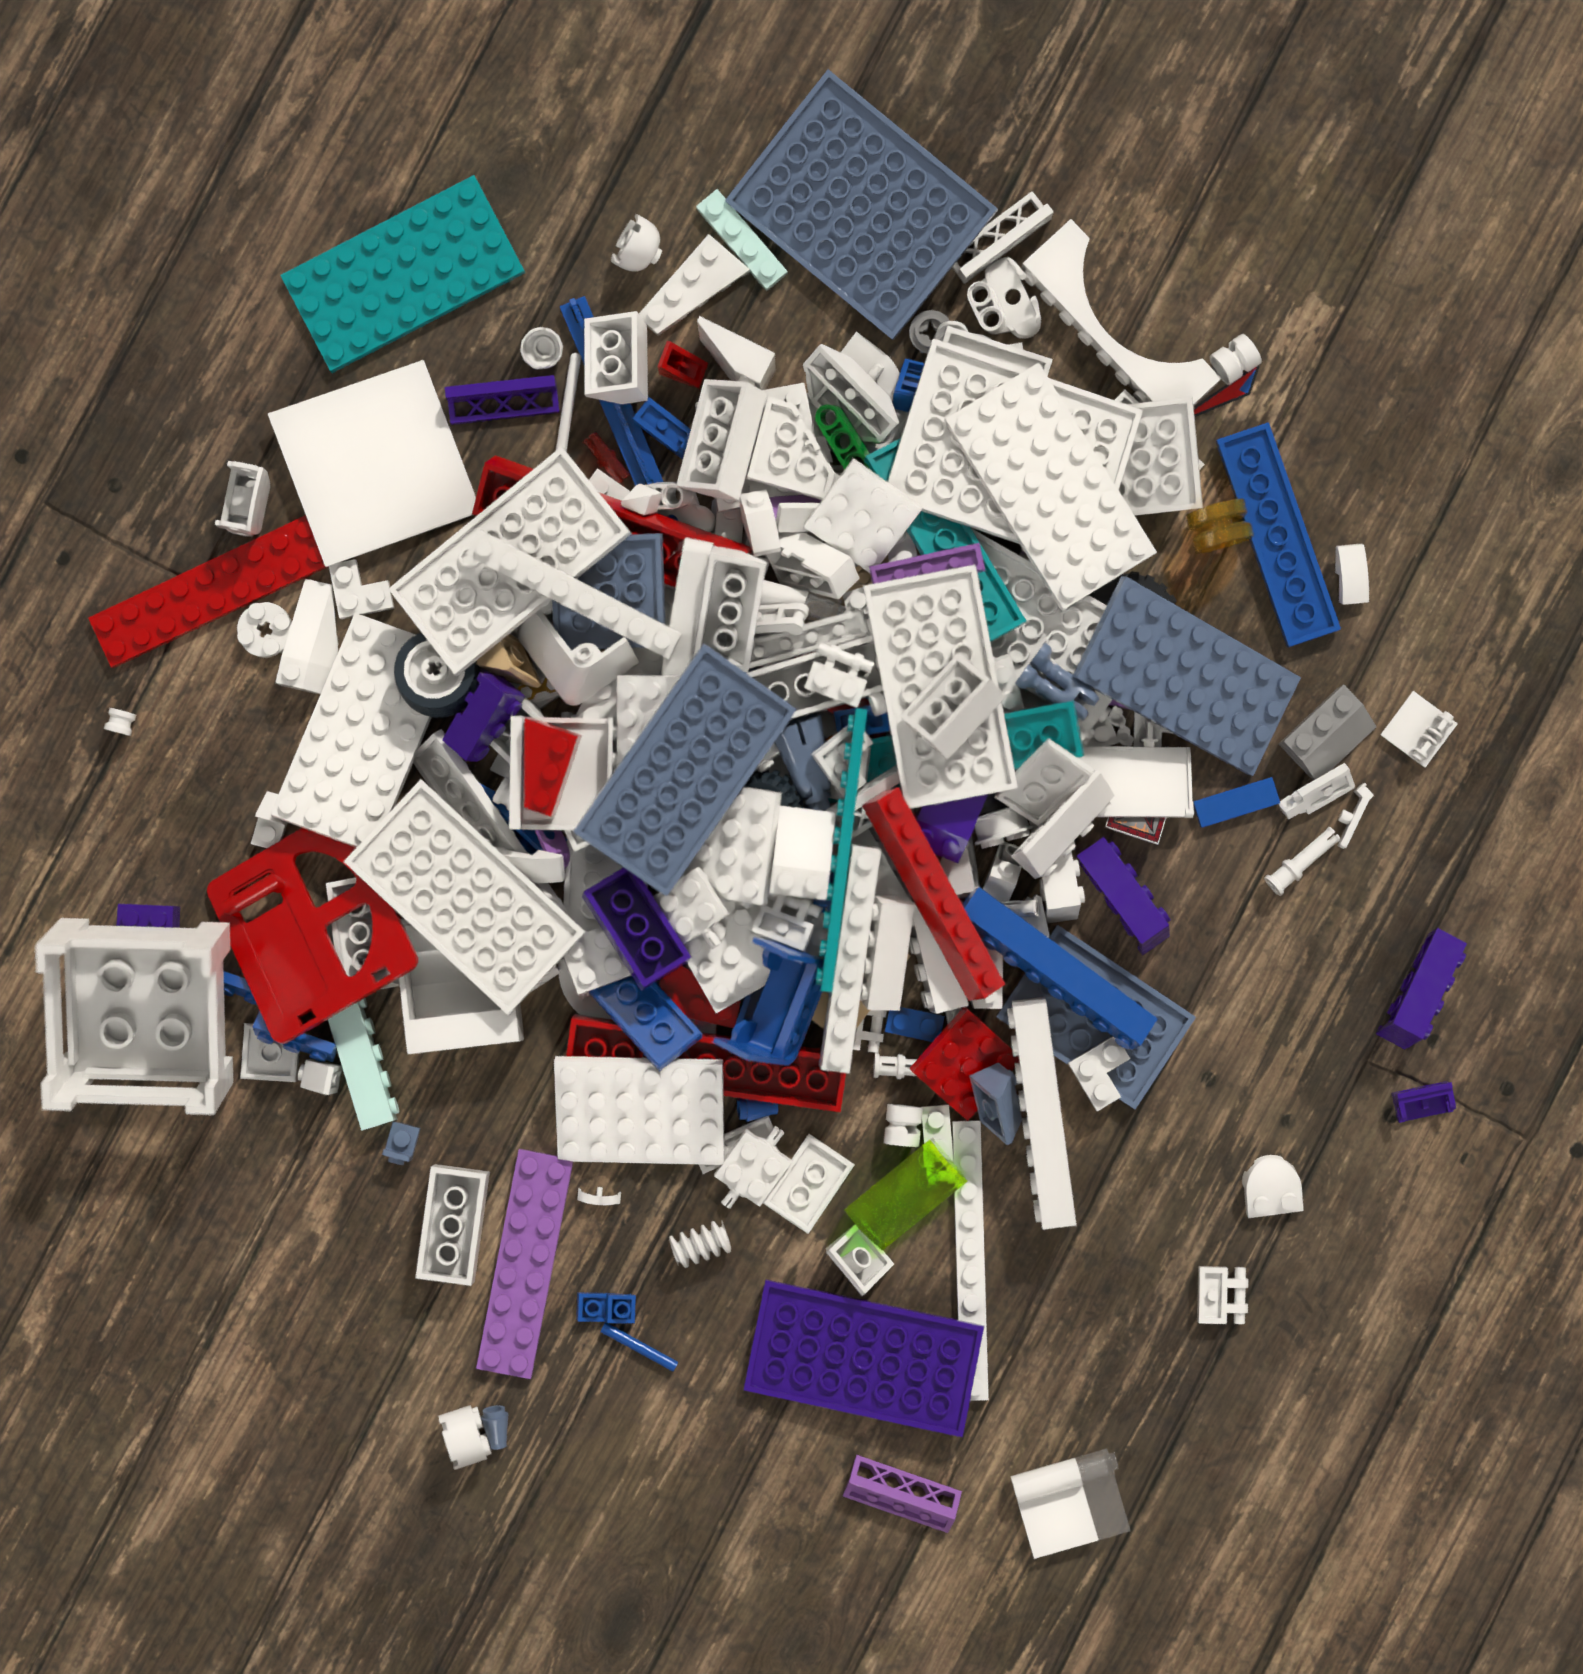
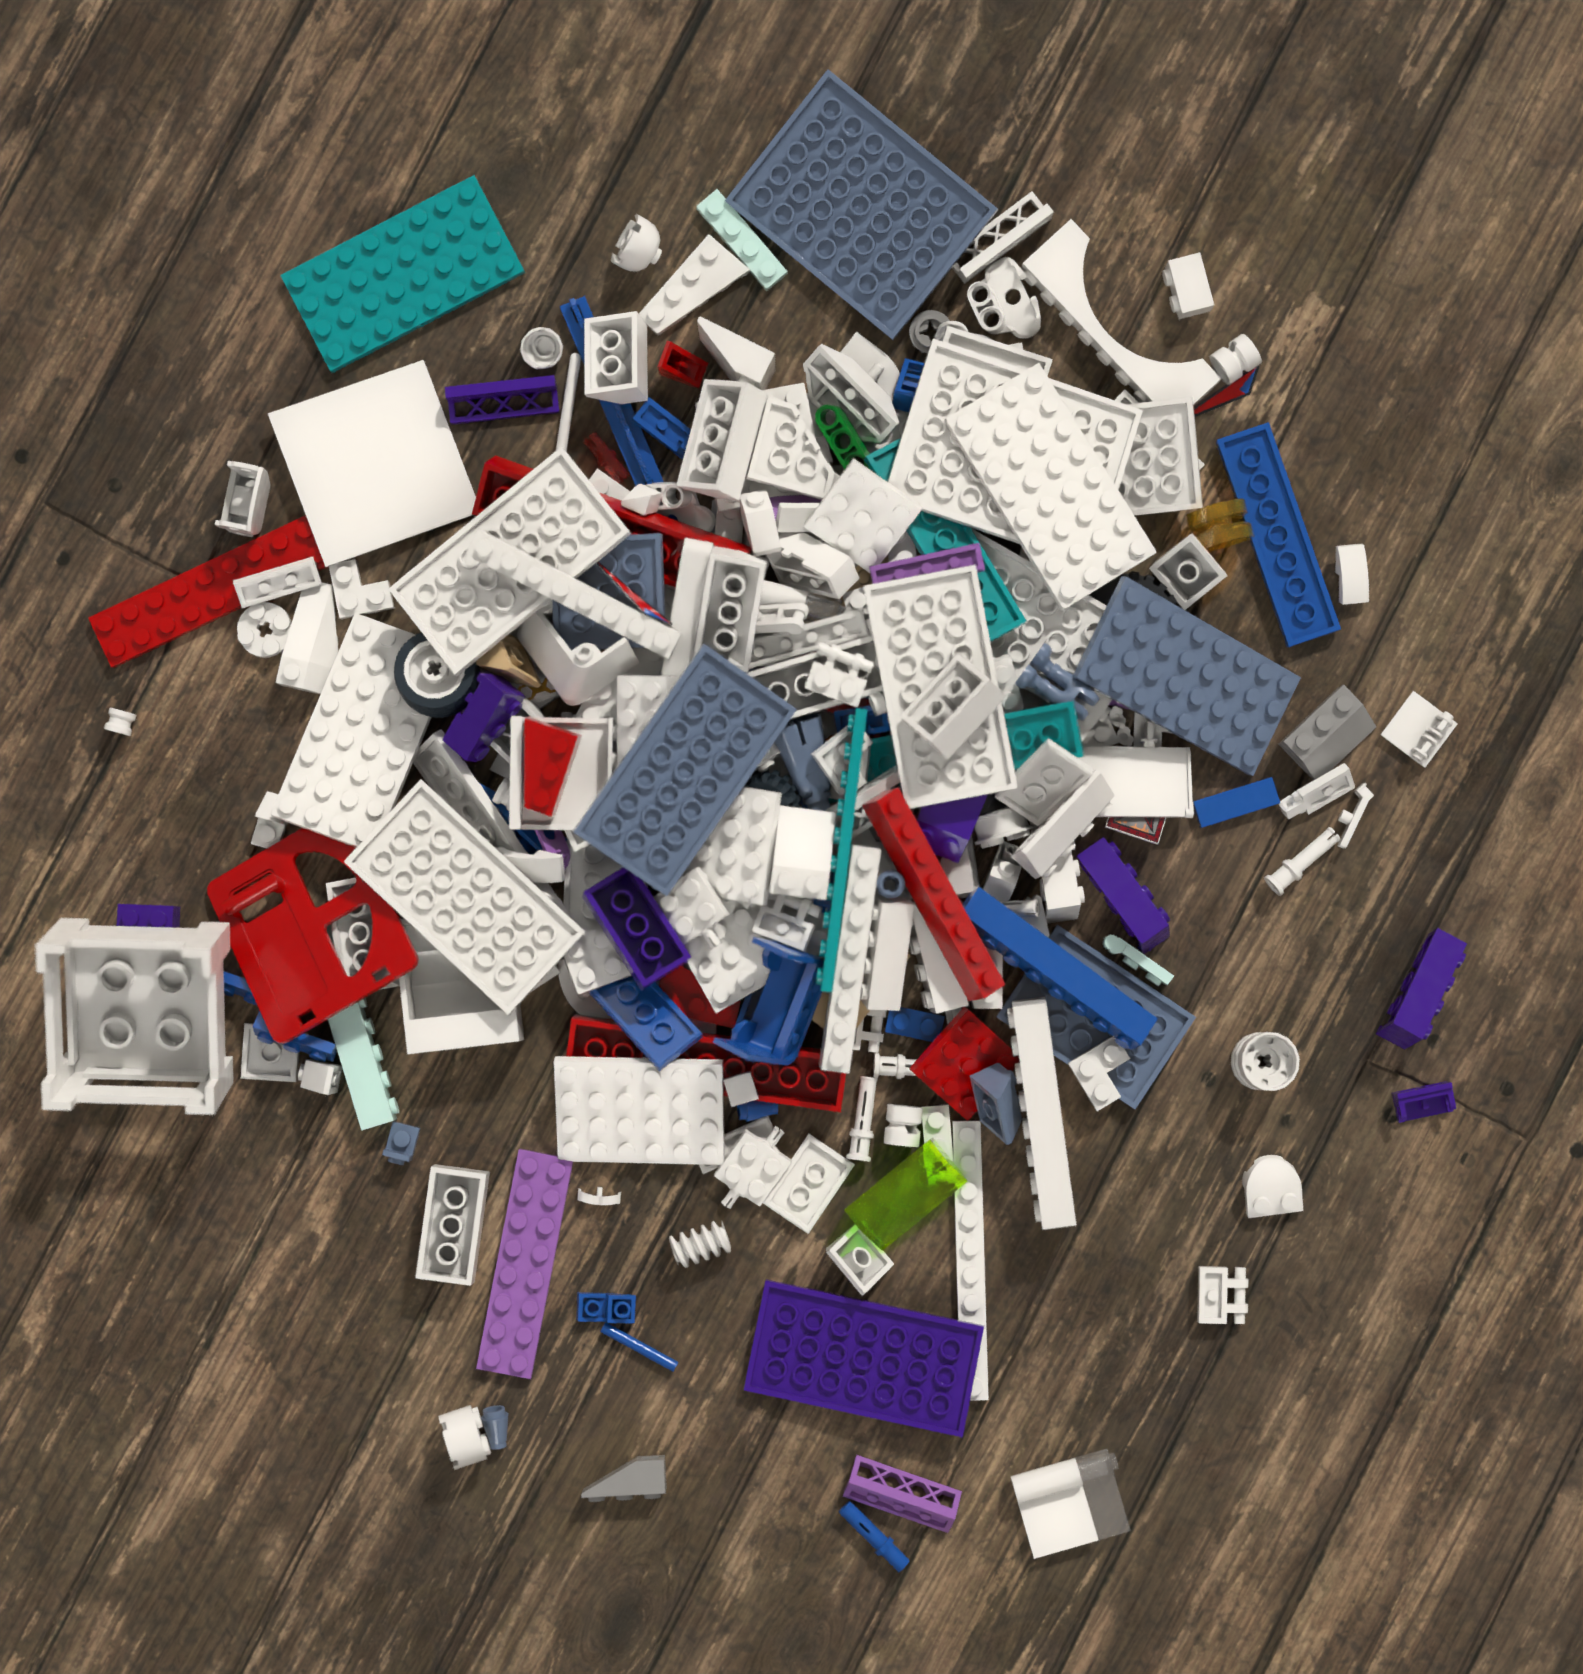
(277, 582): none -> white tile
(637, 1477): none -> light grey slope
(644, 606): none -> sticker
(741, 1088): none -> white tile
(861, 1132): none -> white pin
(882, 1544): none -> blue pin
(896, 878): none -> sand blue cone
(1136, 959): none -> light aqua hinge
(1188, 286): none -> white brick
(1188, 571): none -> white slope
(1280, 1061): none -> white wheel

